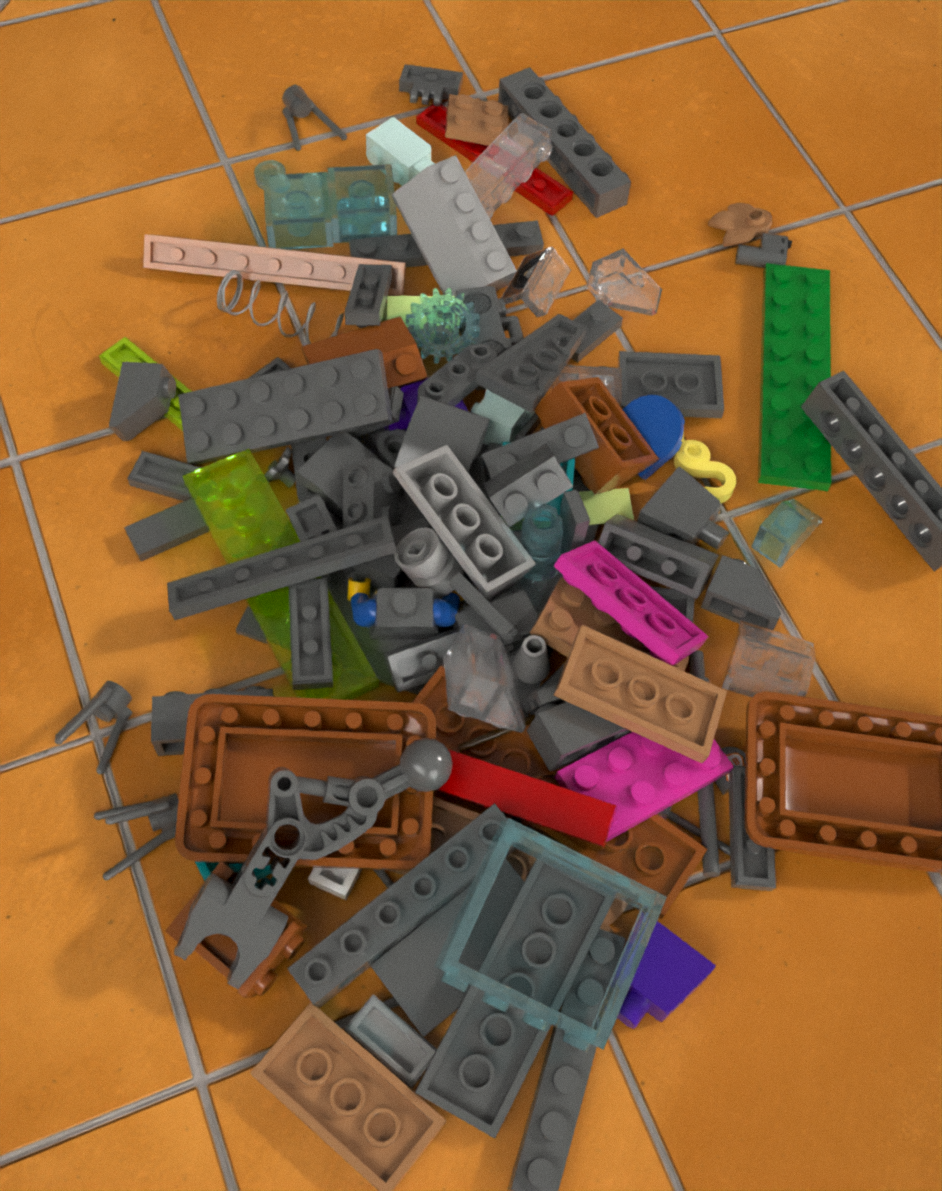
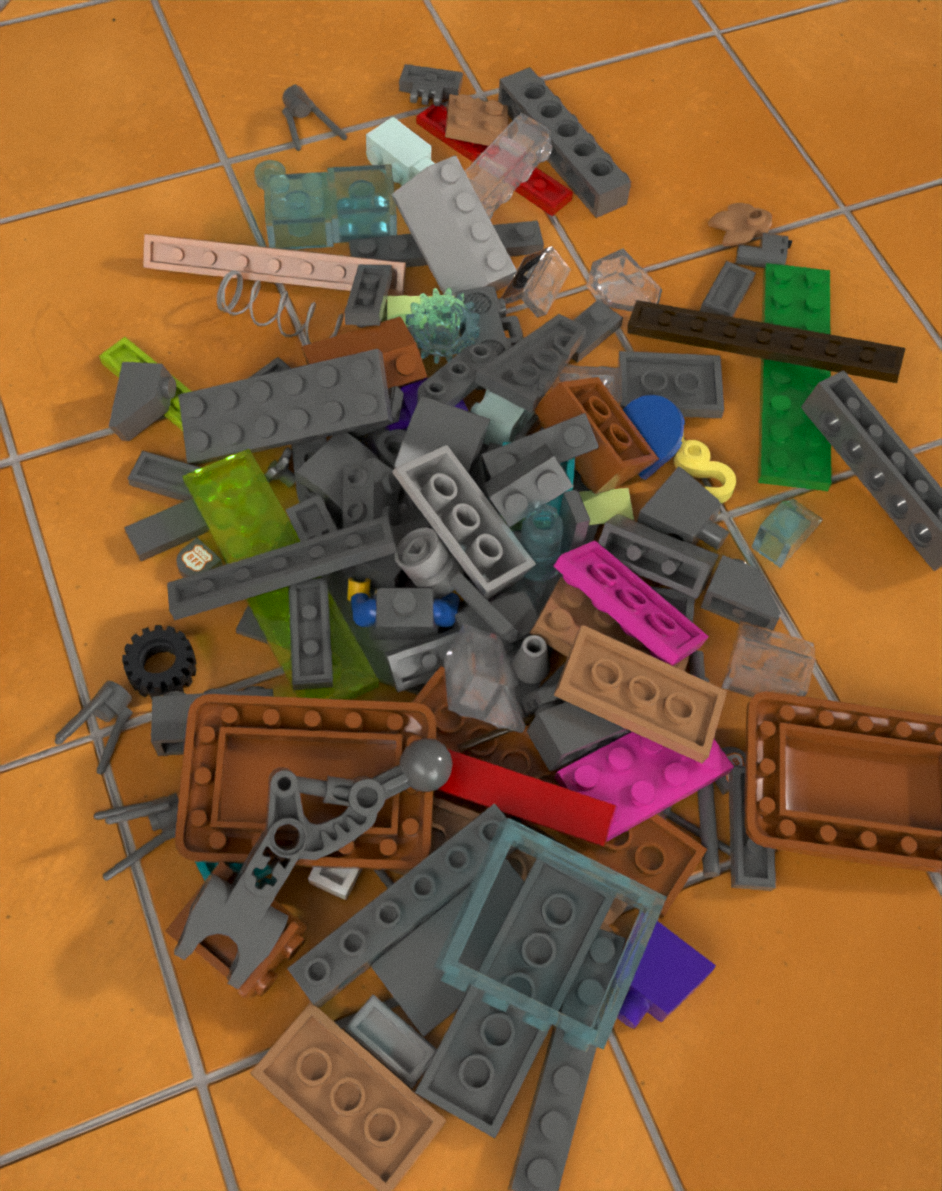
(150, 644): none -> black tyre
(196, 559): none -> tile
(728, 290): none -> dark grey tile
(767, 341): none -> dark brown plate

